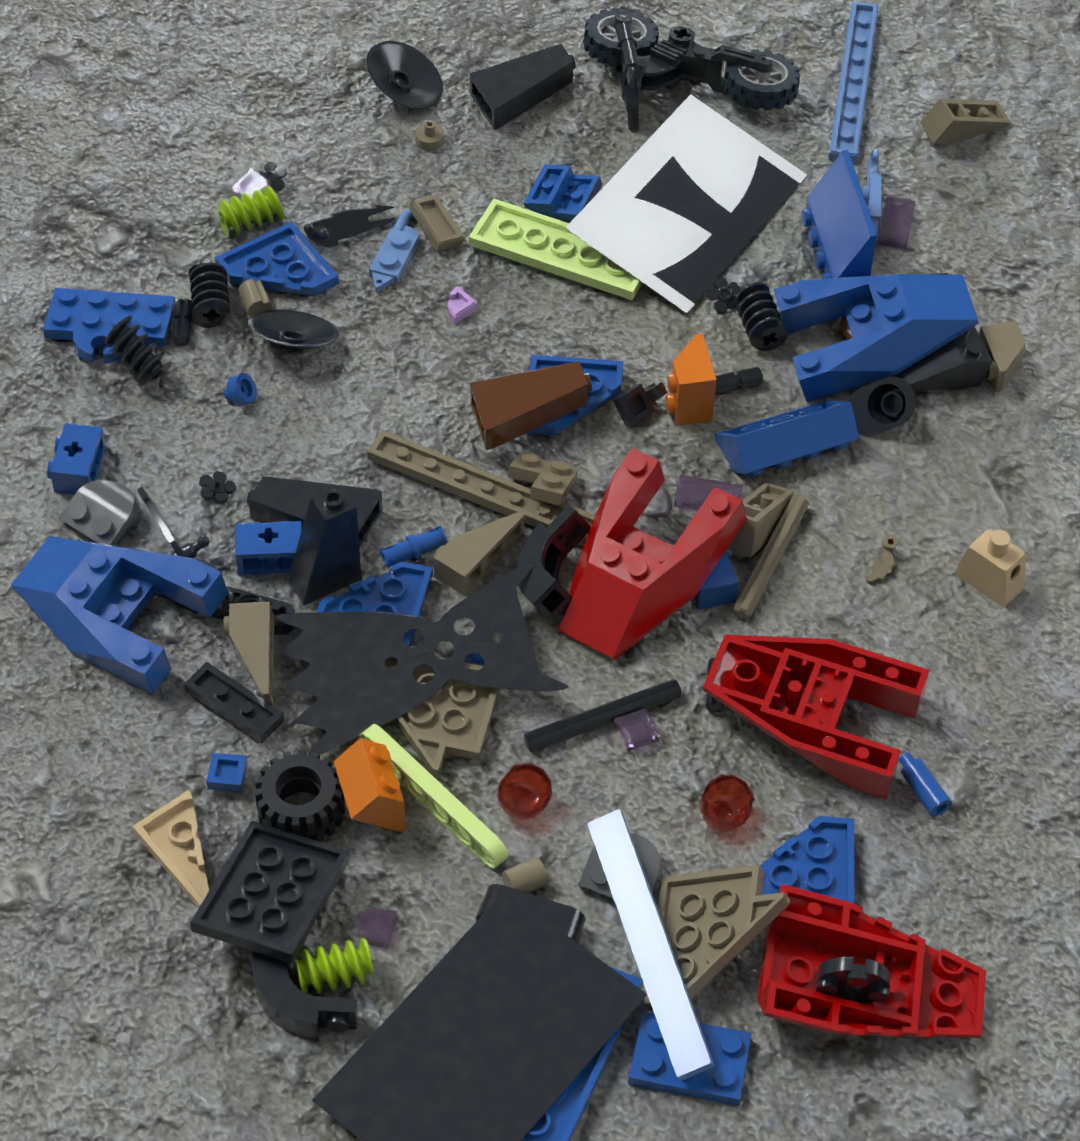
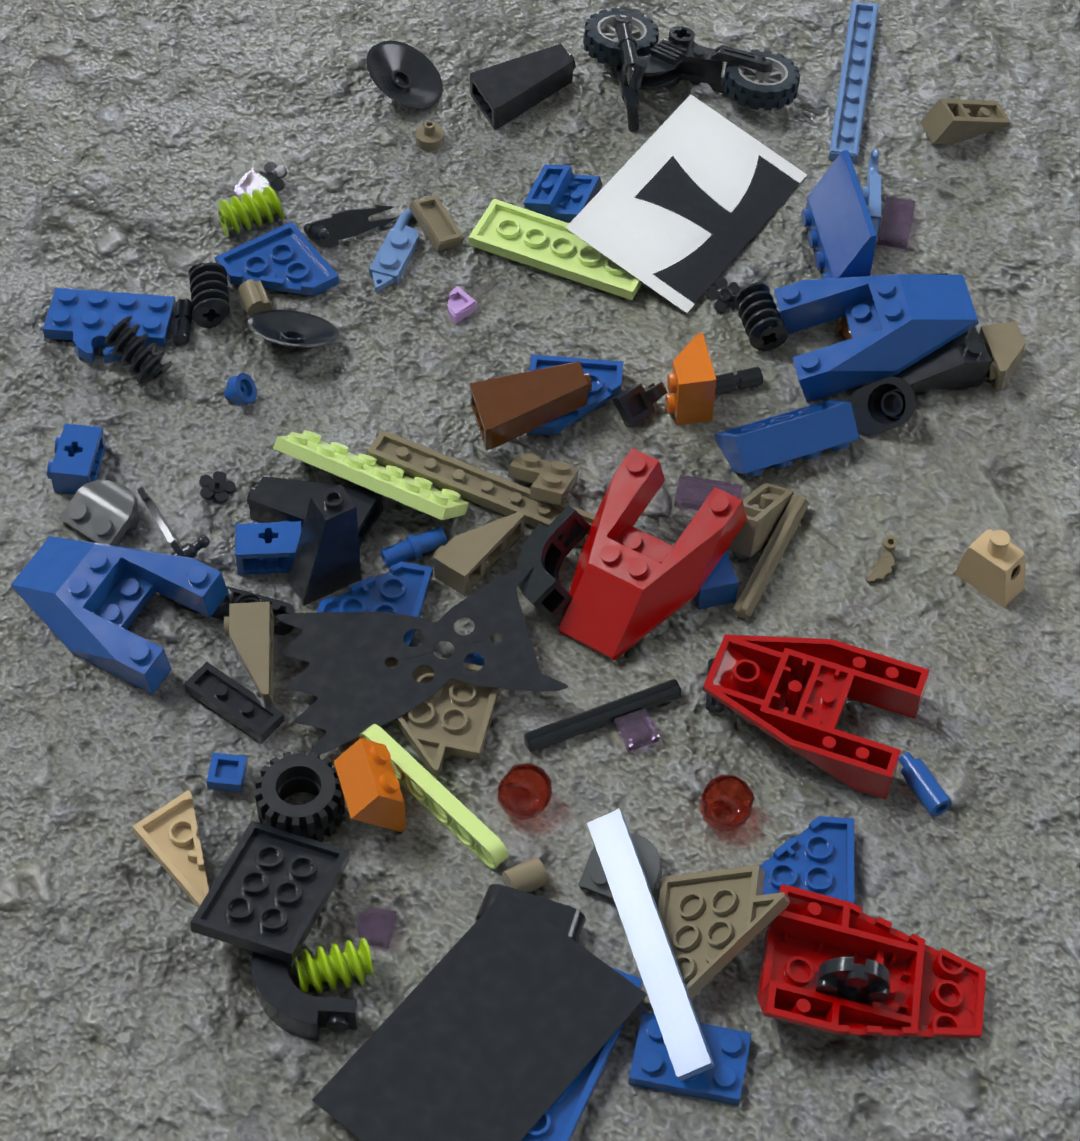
(365, 472): none -> yellowish green plate

